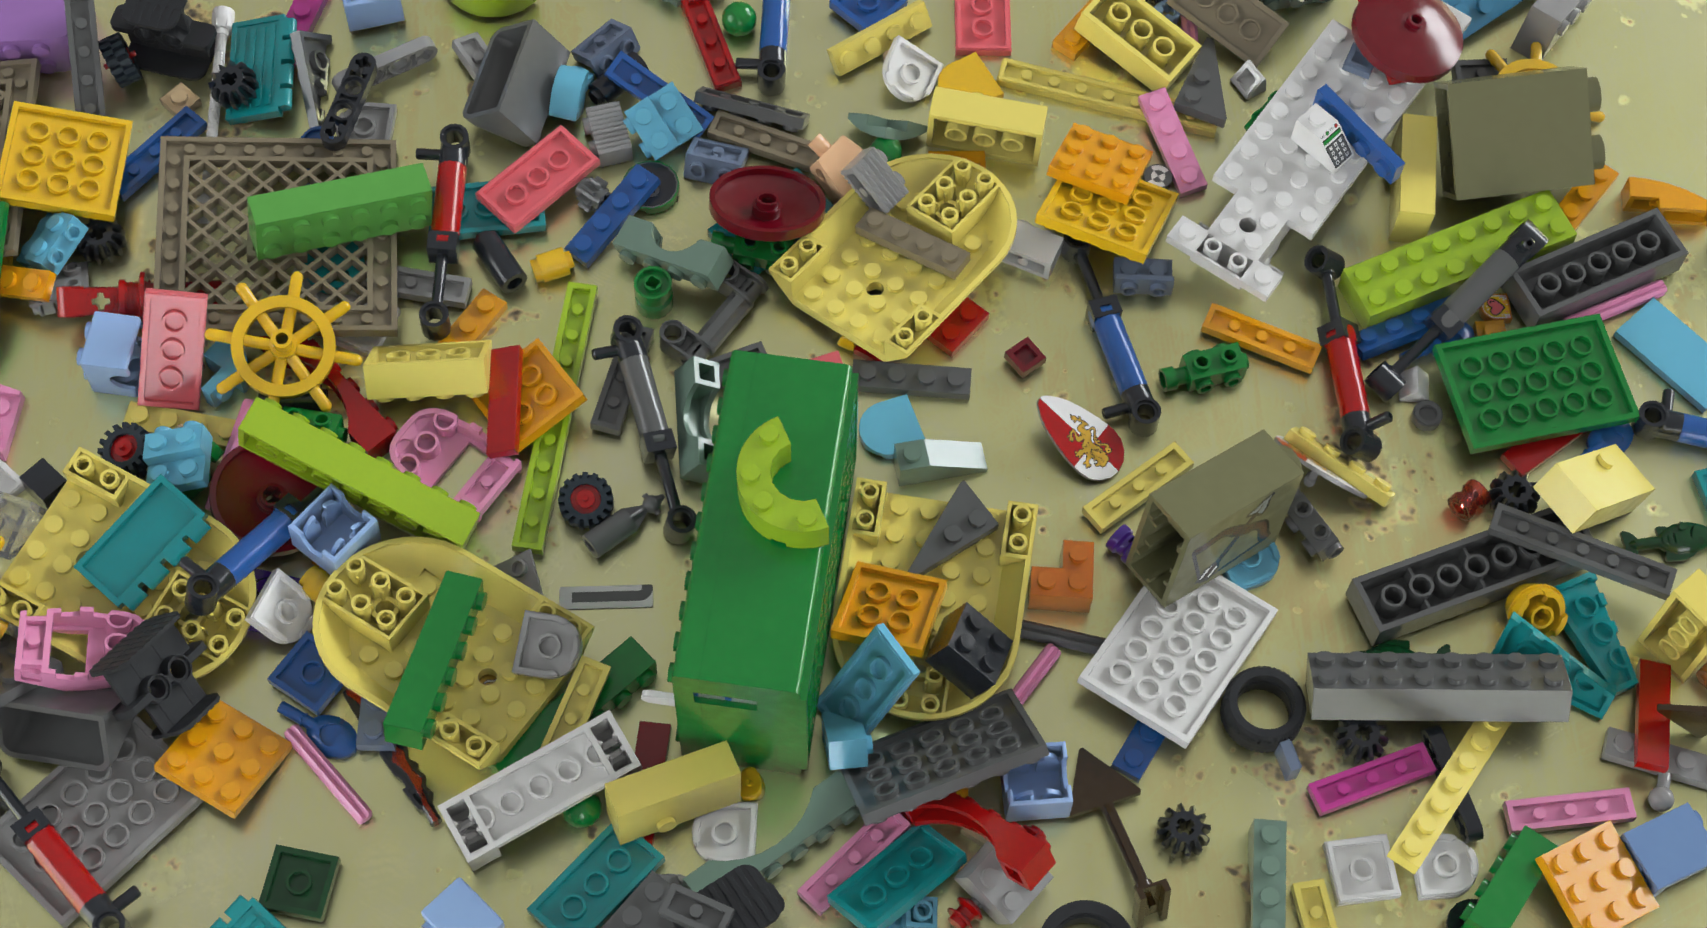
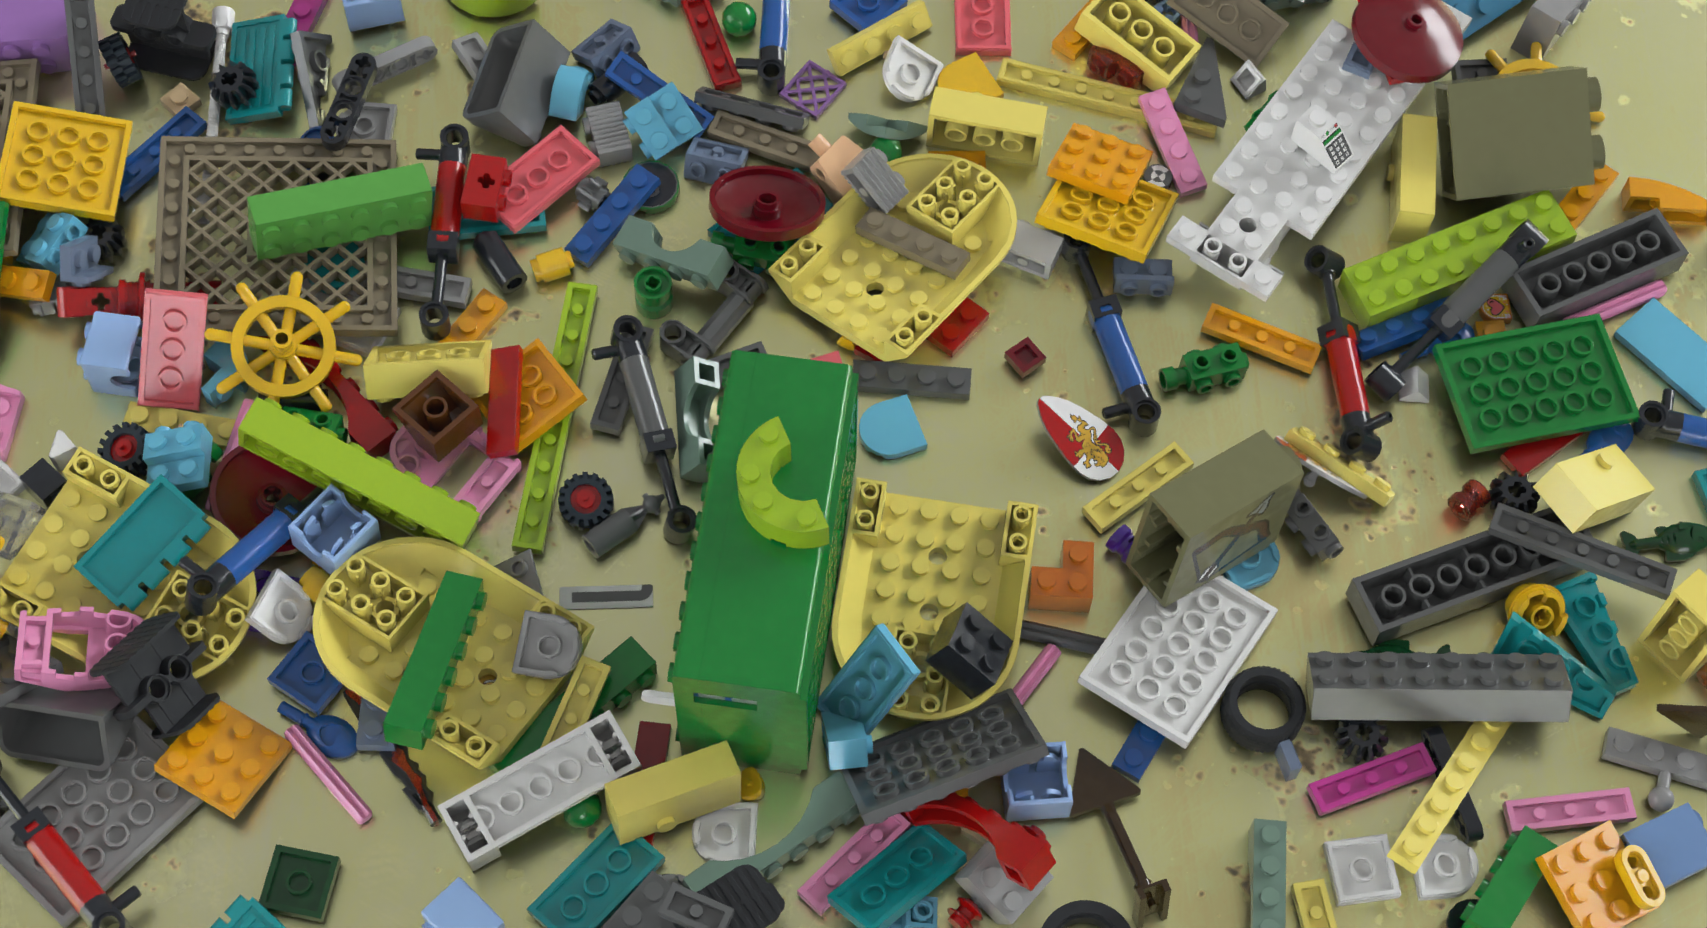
(61, 450): none -> white slope
(80, 262): none -> sand blue bracket
(438, 415): none -> reddish brown slope
(485, 188): none -> red brick
(797, 79): none -> medium lavender window
(890, 596): light orange plate -> none
(936, 460): sand green slope -> none
(958, 528): dark grey wing -> none
(1110, 64): none -> clear red slope
(1183, 820): black gear -> none
(1361, 136): blue plate -> none
(1427, 415): dark grey tile -> none
(1639, 877): none -> yellow plate
(1651, 727): red tile -> none

